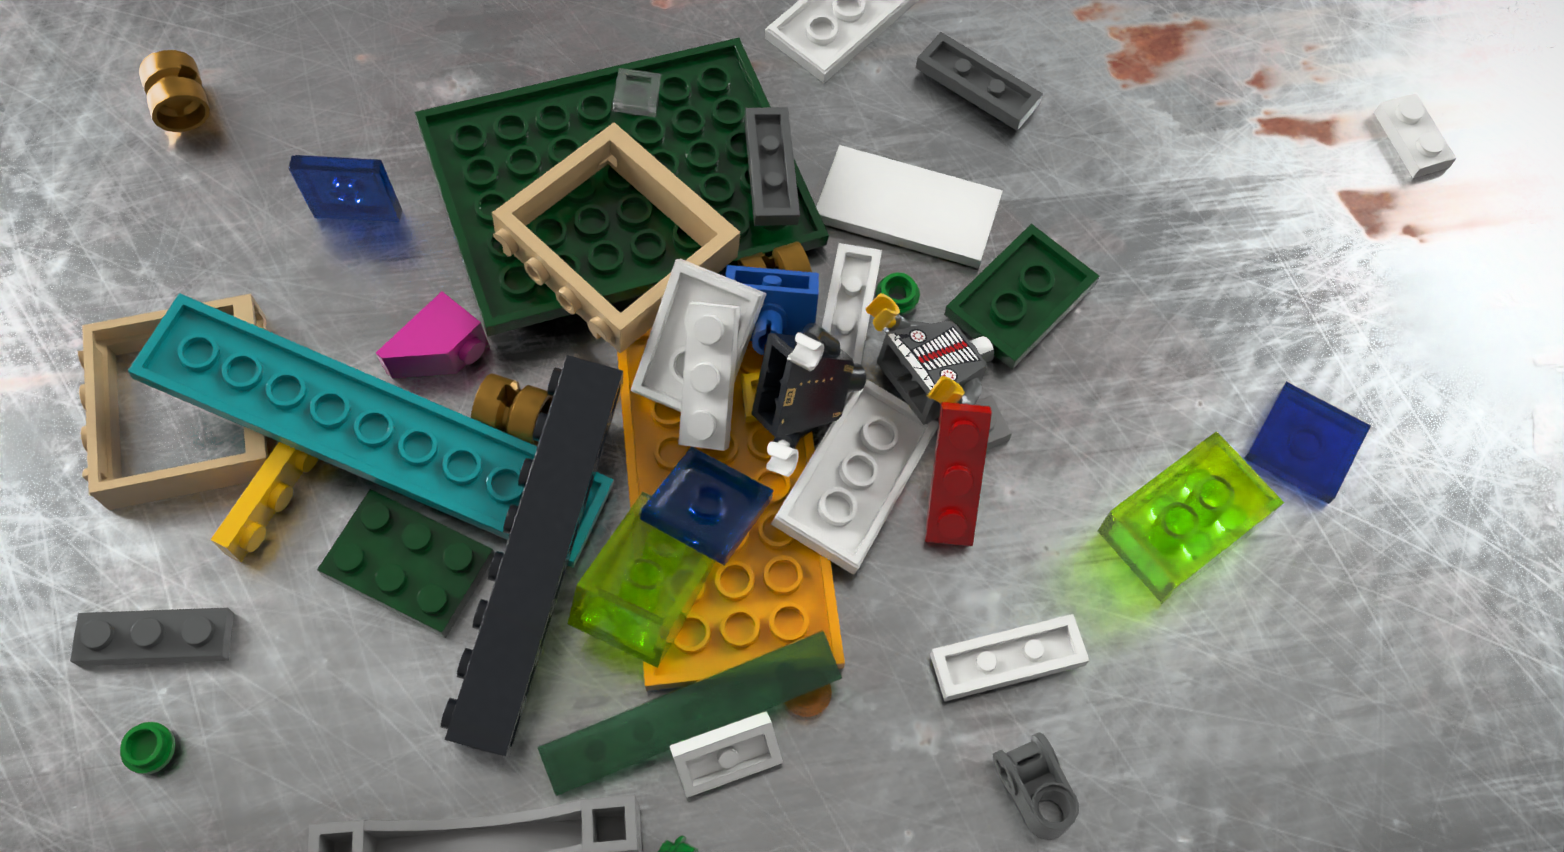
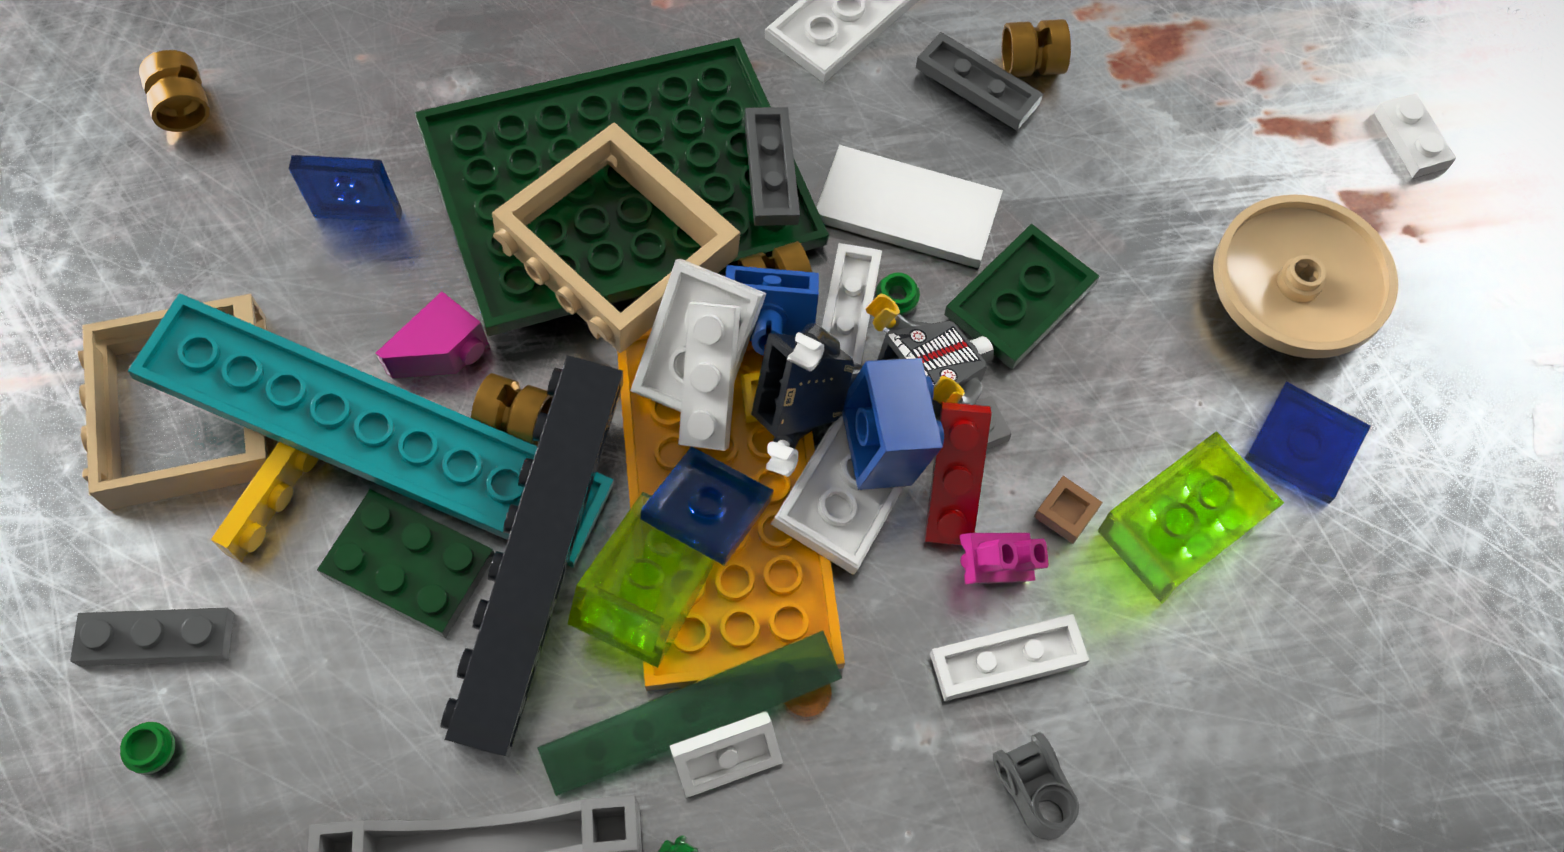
(637, 92): clear tile -> none
(891, 423): none -> blue brick
(1002, 557): none -> dark pink hips
(1036, 48): none -> pearl gold wheel
(1068, 509): none -> medium nougat plate
(1305, 276): none -> tan dish

